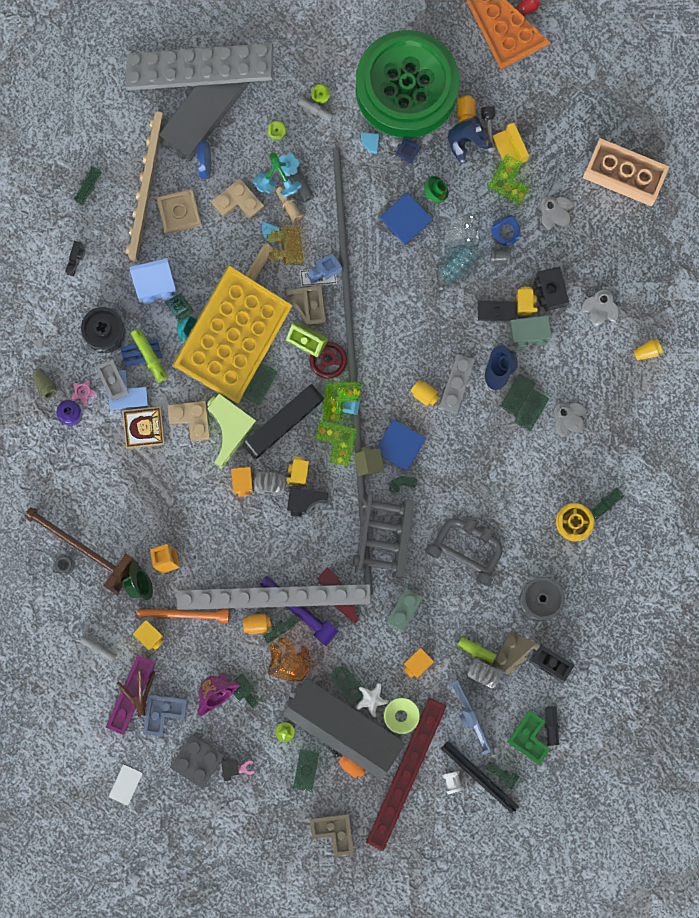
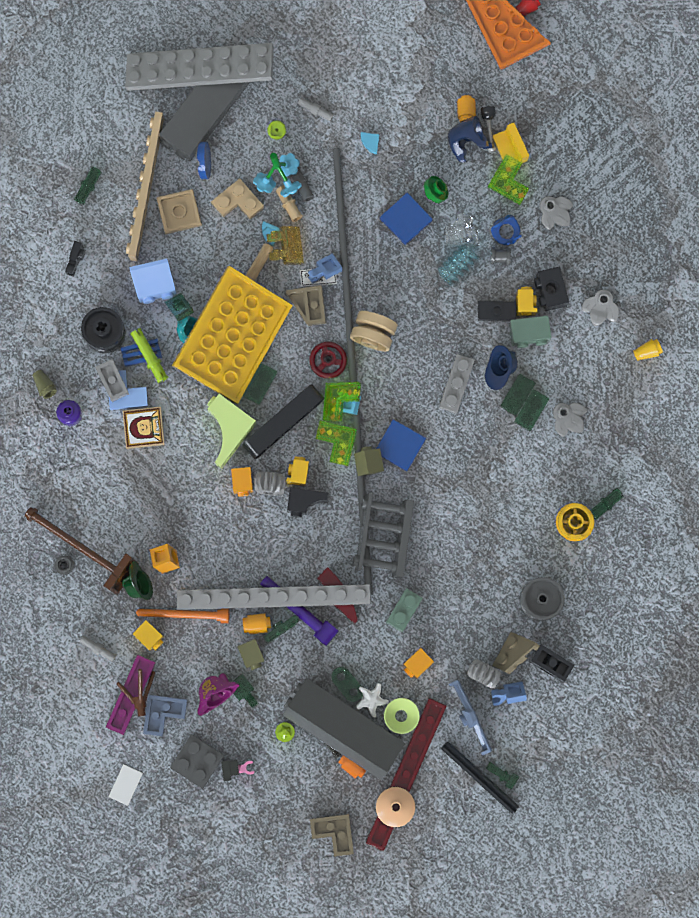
(83, 387): bright pink plate -> none
(194, 414): tan plate -> none
(251, 654): none -> olive brick
(293, 666): clear orange piece -> none
(306, 339): lime slope -> none
(306, 770): clear green plate -> none
(320, 93): lime tile -> none
(373, 331): none -> tan wheel
(387, 799): none -> light nougat dish
(393, 55): green wheel -> none
(402, 481): clear green arm -> none
(408, 150): dark blue plate -> none
(425, 393): yellow brick -> none
(453, 782): white bush -> none
(476, 650): lime pin -> none
(485, 535): dark grey bar -> none
(512, 693): none -> medium blue plate
(524, 738): green plate -> none
(552, 726): black axle -> none
(626, 172): light nougat brick -> none

